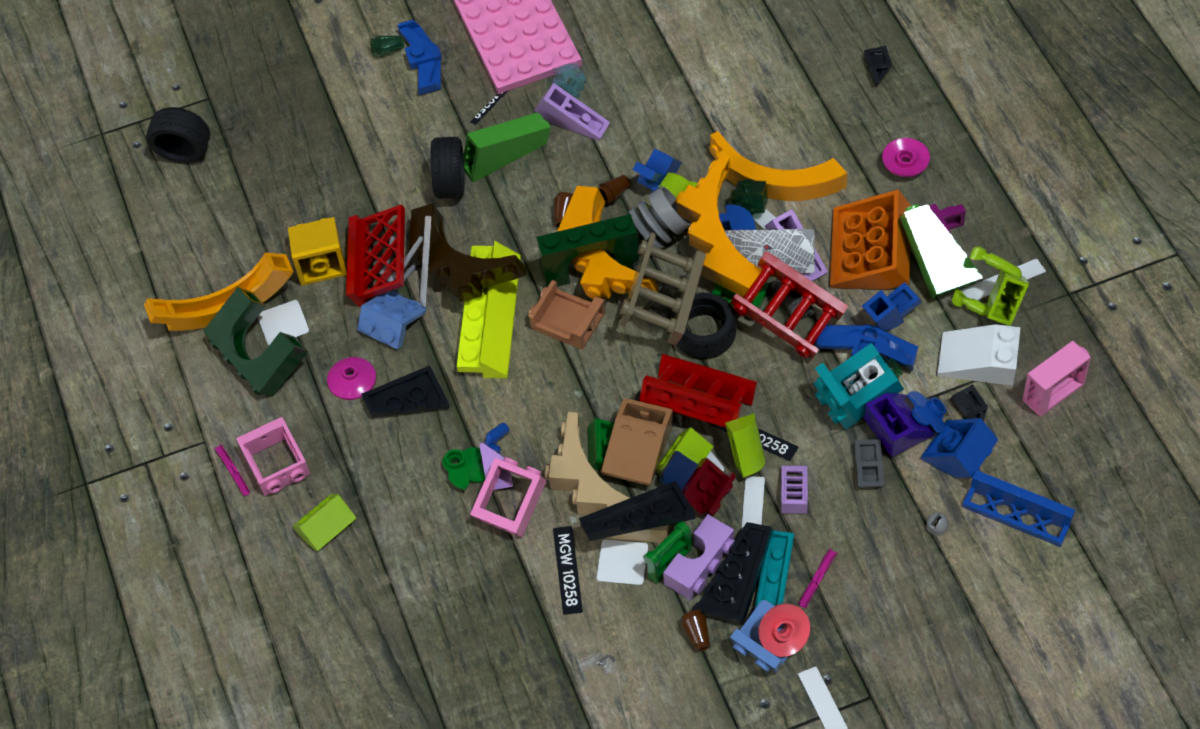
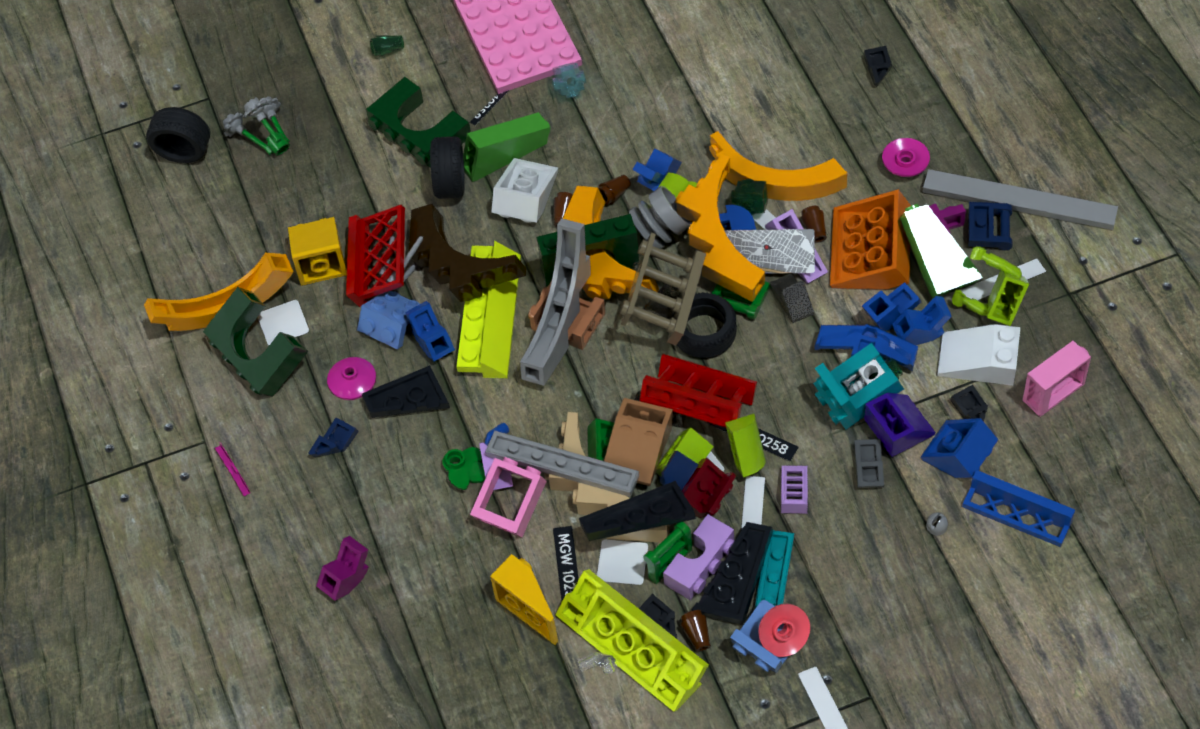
(262, 108): none -> plant
(263, 438): bright pink window -> none
(324, 521): lime brick -> none
(335, 440): none -> dark blue slope
(345, 572): none -> magenta brick
(395, 105): none -> dark green arch
(422, 55): blue plate -> none
(425, 261): white sticker -> none
(428, 332): none -> blue brick
(520, 593): none -> yellow slope
(523, 190): none -> white slope
(562, 305): none -> light grey arch
(563, 463): none -> light grey tile
(570, 113): lavender slope -> none
(633, 639): none -> neon yellow slope
(660, 614): none -> black slope
(790, 281): red fence -> none
(812, 587): dark pink piece -> none
(813, 219): none -> reddish brown cone
(923, 325): none -> blue brick
(928, 411): blue plate -> none
(982, 225): none -> dark blue plate
(1021, 199): none -> light grey tile

